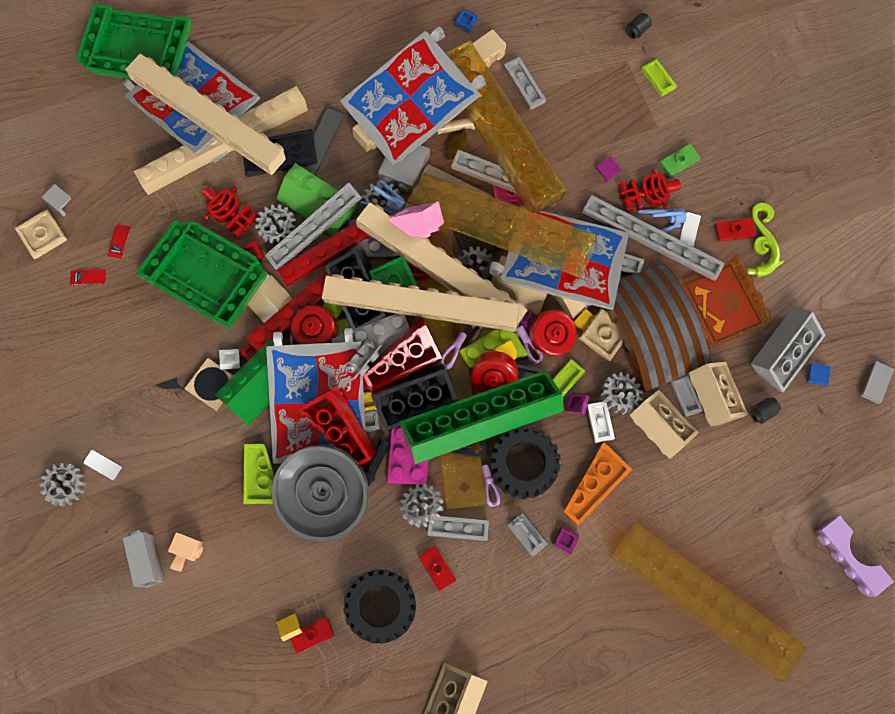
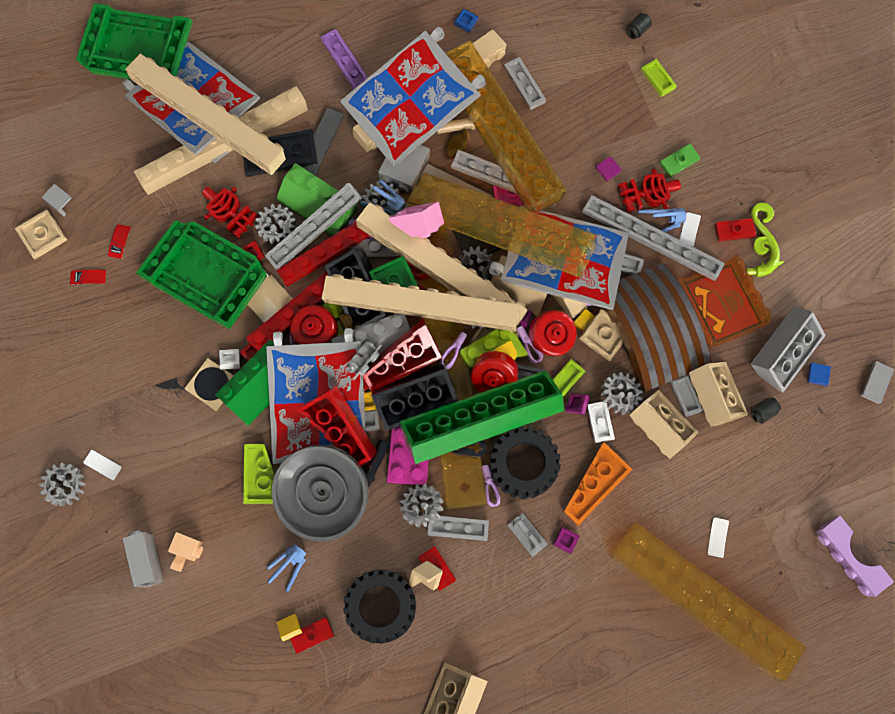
(292, 554): none -> medium blue plant
(344, 58): none -> medium lavender tile
(344, 321): none -> clear orange tile
(426, 574): none -> tan panel
(718, 537): none -> white sticker

